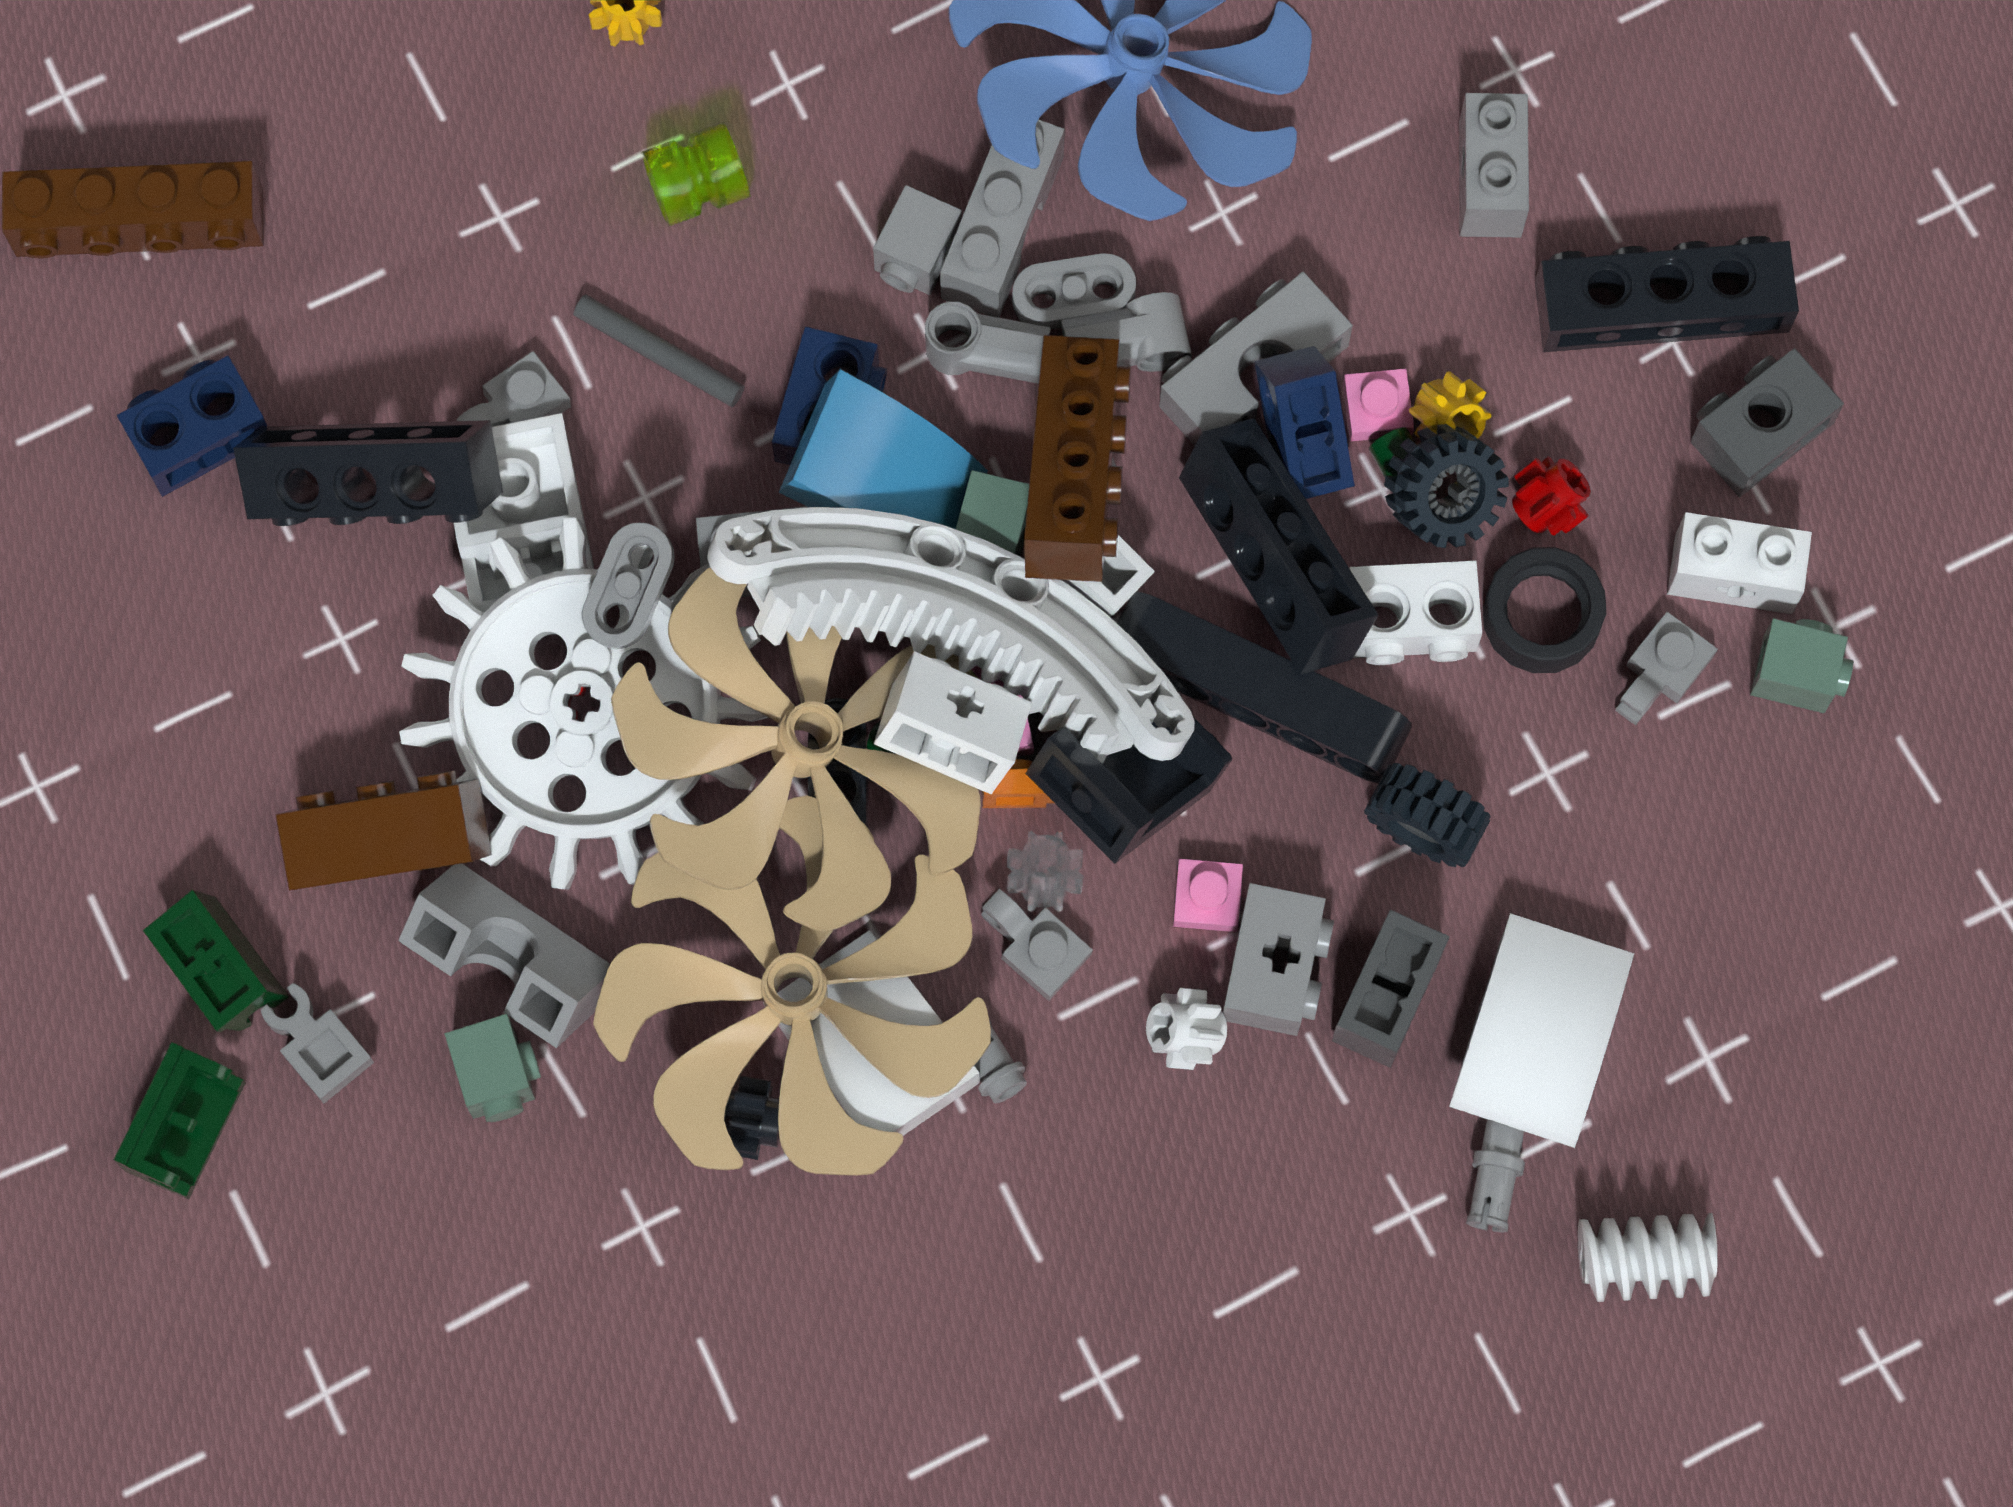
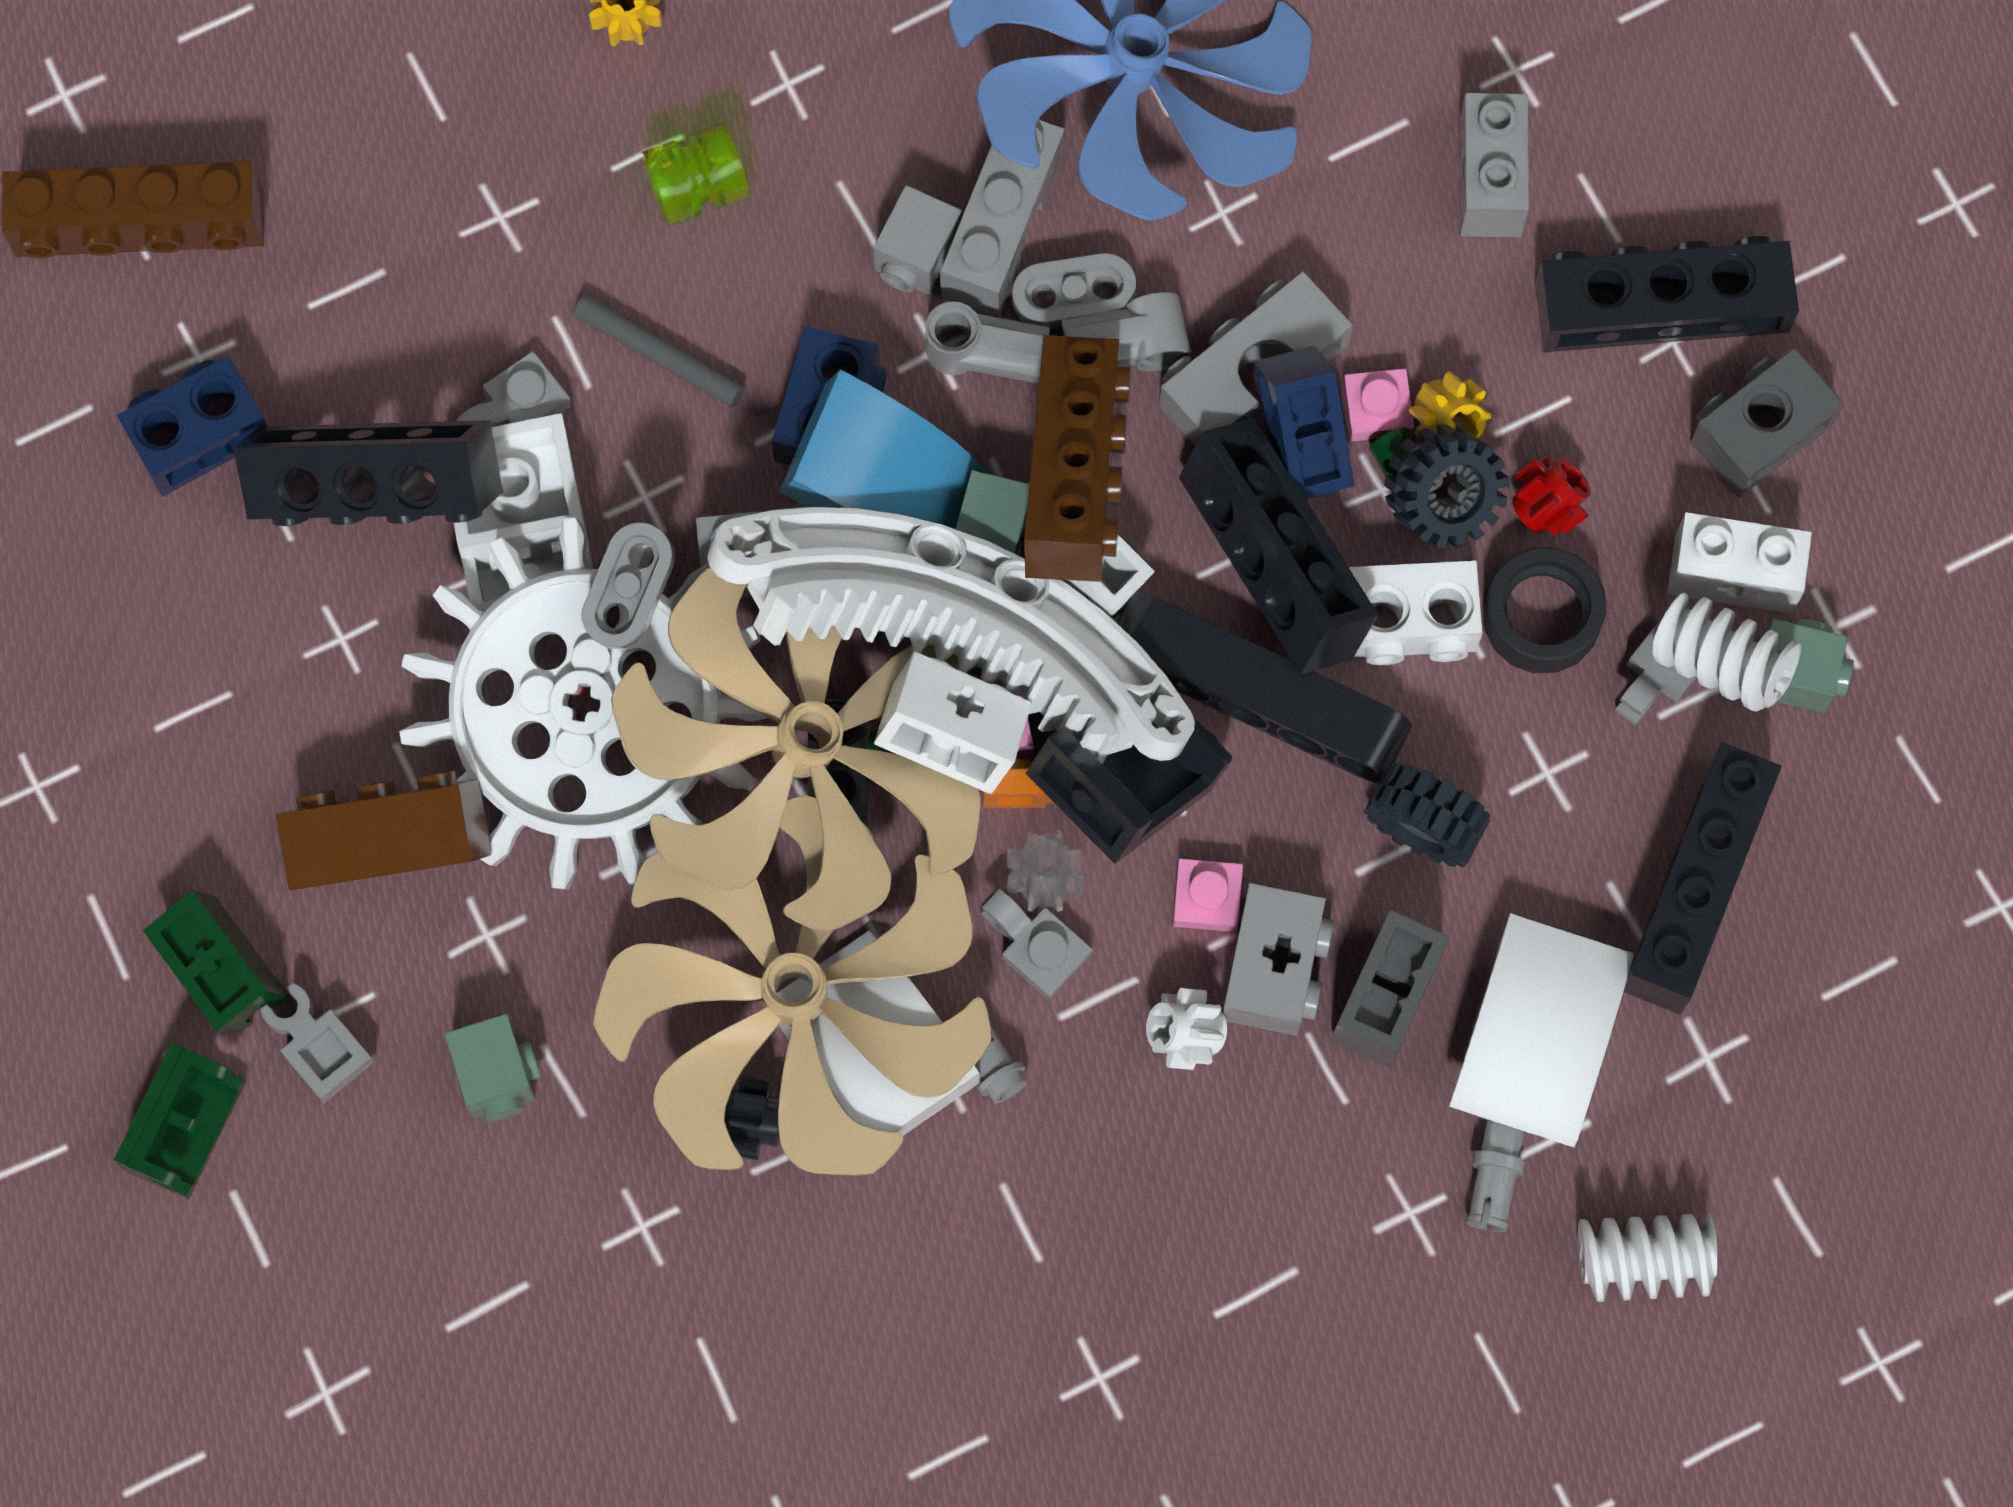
(472, 921): light grey arch -> none
(1701, 878): none -> black brick
(1725, 656): none -> white piece

